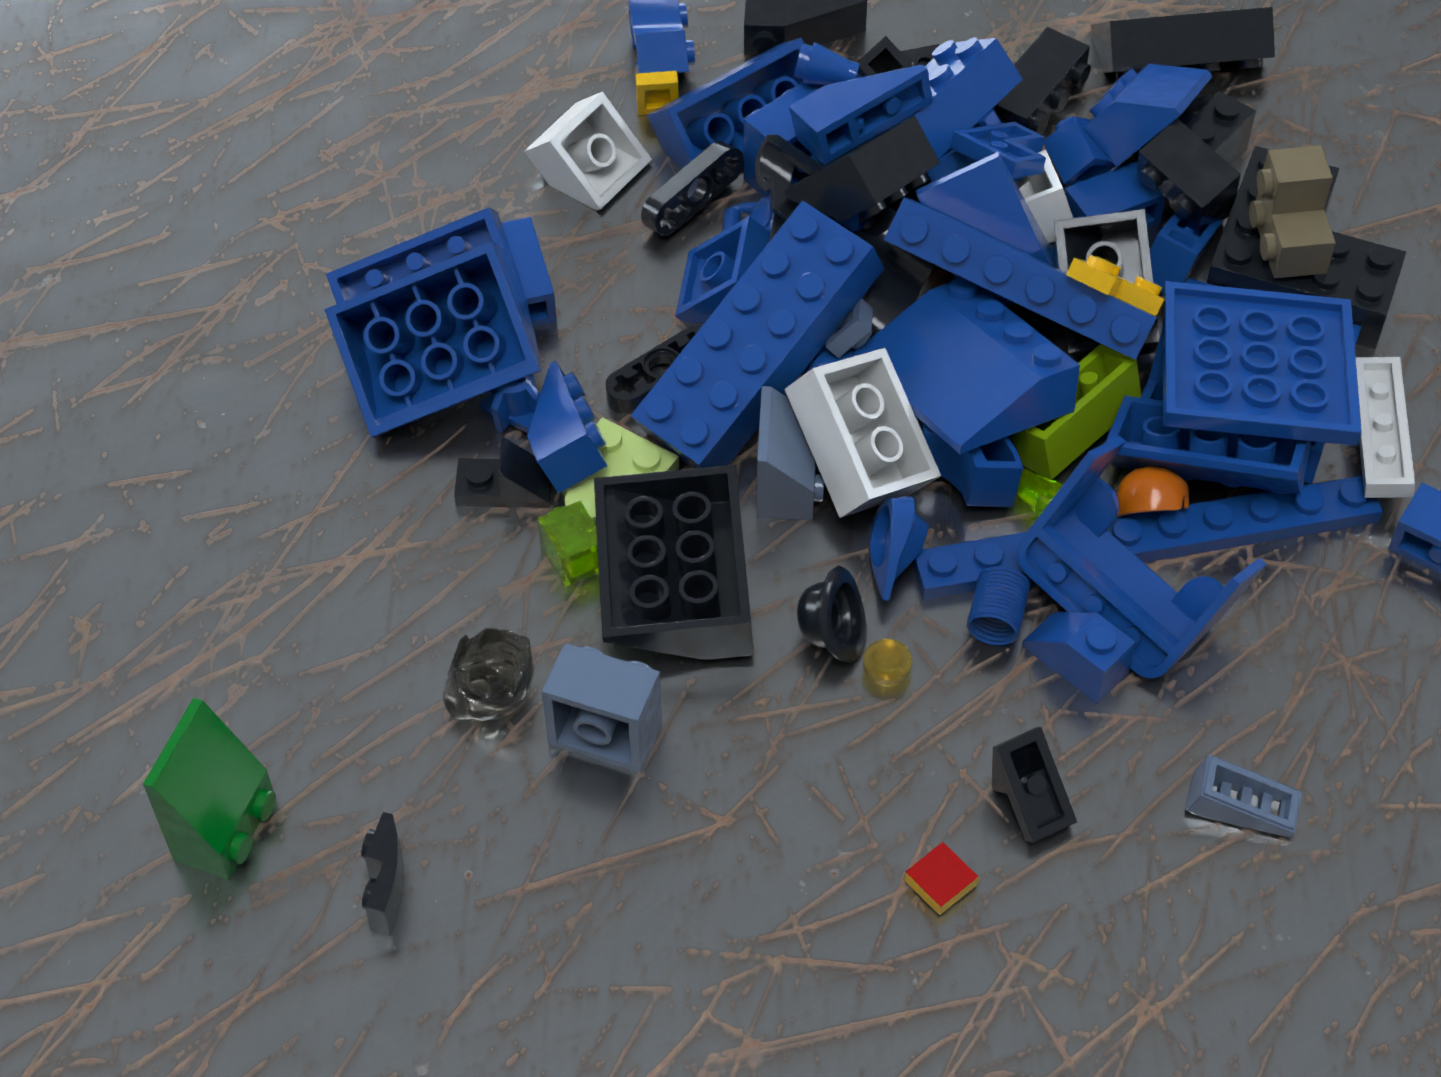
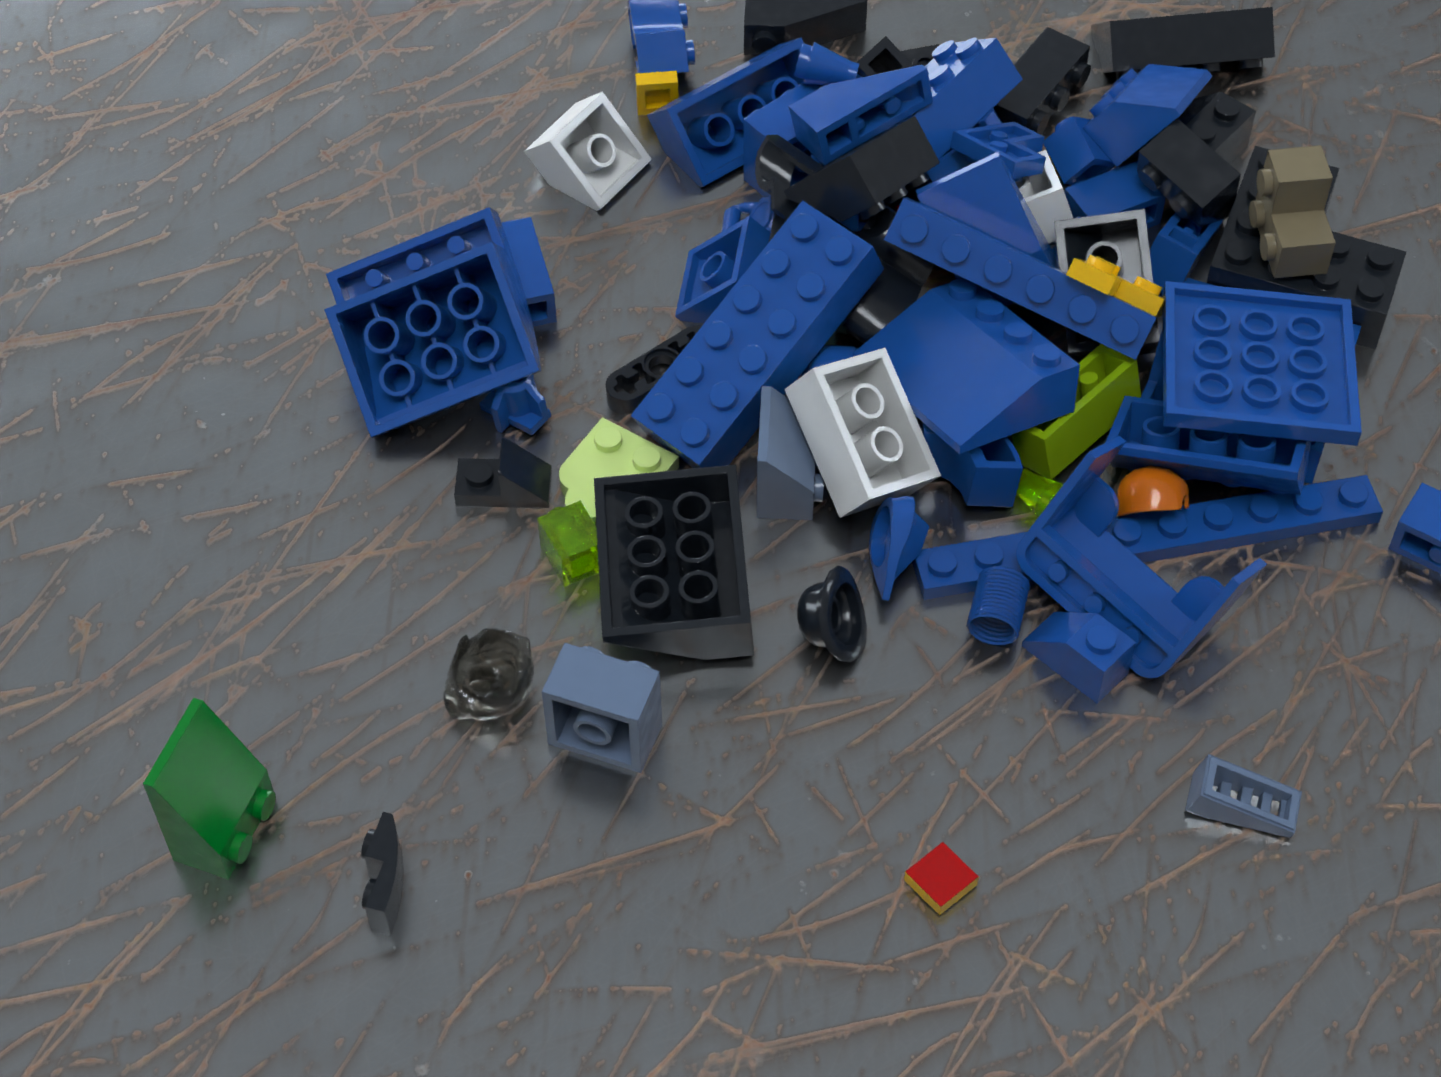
(565, 431): blue slope -> none
(670, 204): black beam -> none
(853, 330): sand blue plate -> none
(887, 662): clear yellow plate -> none
(1033, 784): black slope -> none
(1385, 430): white plate -> none

